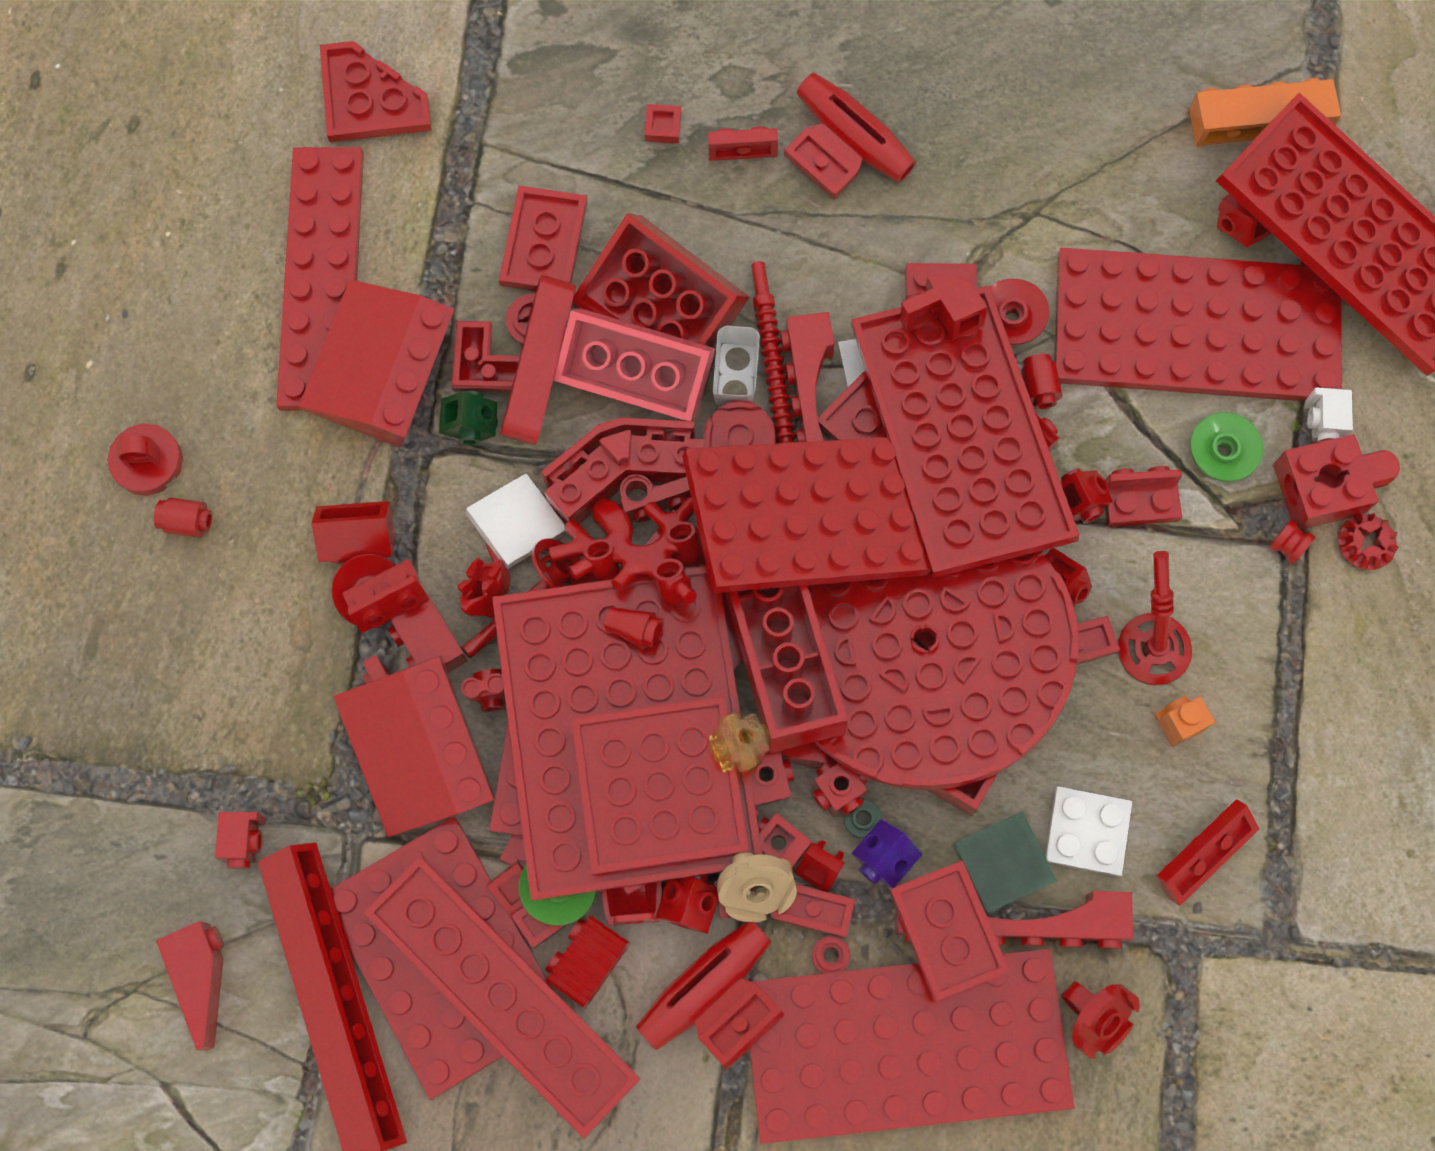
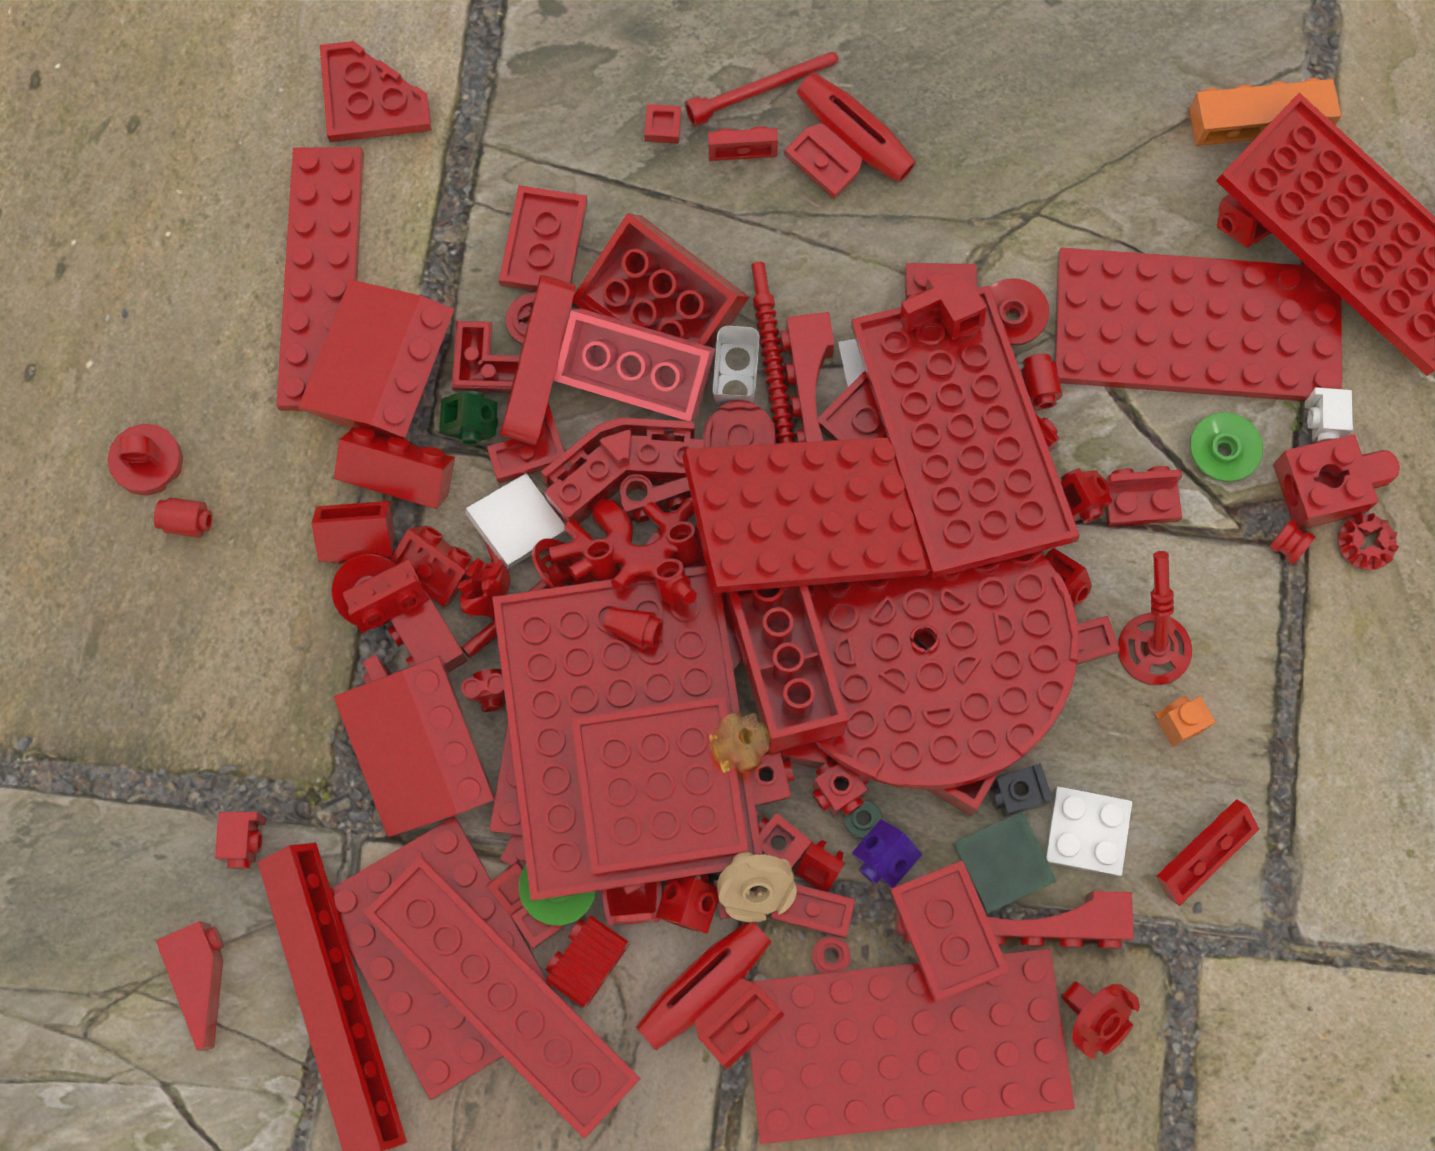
(394, 467): none -> red brick
(435, 561): none -> red bracket
(516, 458): none -> red plate
(701, 109): none -> red piece
(1009, 802): none -> black brick

